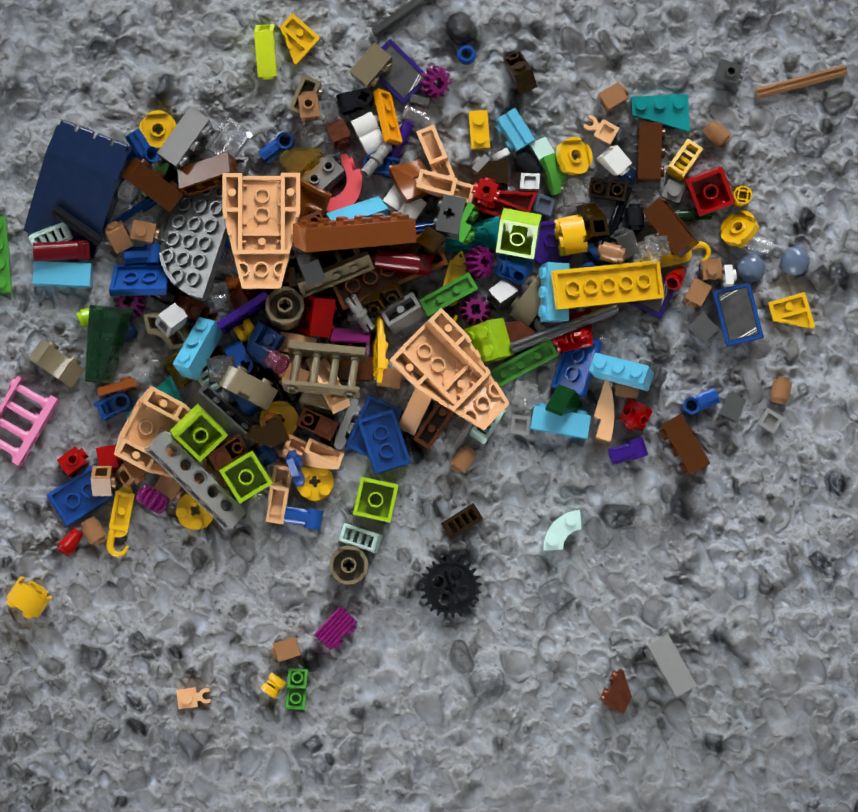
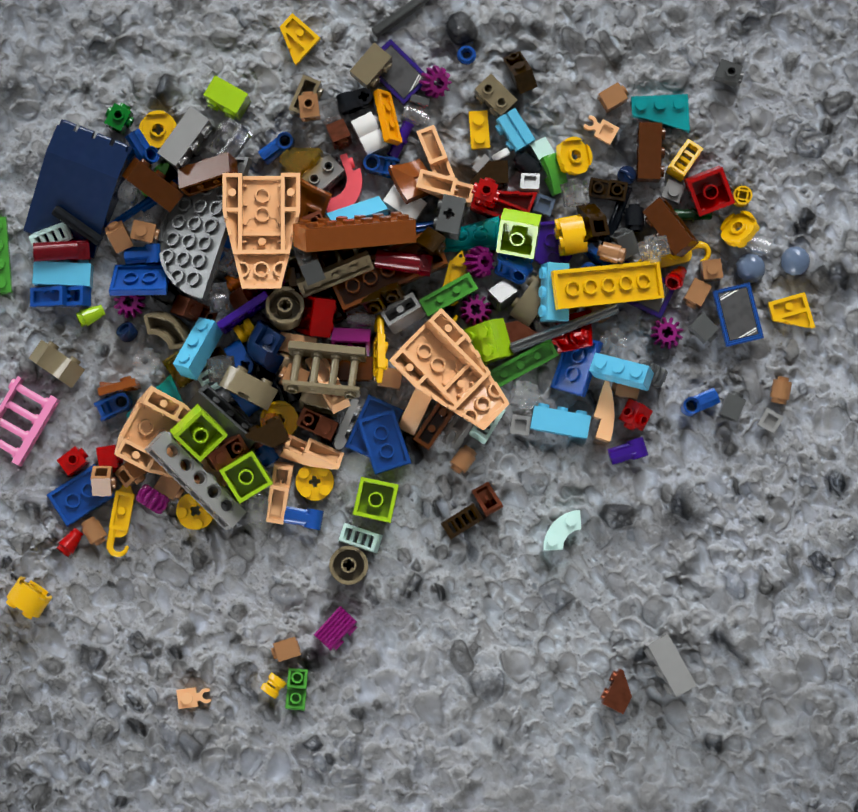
(60, 296): none -> blue slope
(105, 340): clear green wedge -> none
(119, 124): none -> green brick
(171, 319): brick -> none
(226, 98): none -> lime brick
(266, 51): neon yellow slope -> none
(277, 362): clear pink wheel -> none
(294, 464): blue plate -> none
(359, 313): light grey pin -> none
(376, 160): light grey pin -> none
(433, 593): black gear -> none
(466, 231): bright green slope -> none
(487, 499): none -> copper slope
(495, 96): none -> dark tan brick
(563, 401): dark green slope -> none
(614, 160): white slope -> none
(671, 338): none -> magenta gear
(684, 445): reddish brown brick -> none
(717, 134): medium nougat brick -> none
(729, 276): white plate -> none
(800, 82): medium nougat axle -> none

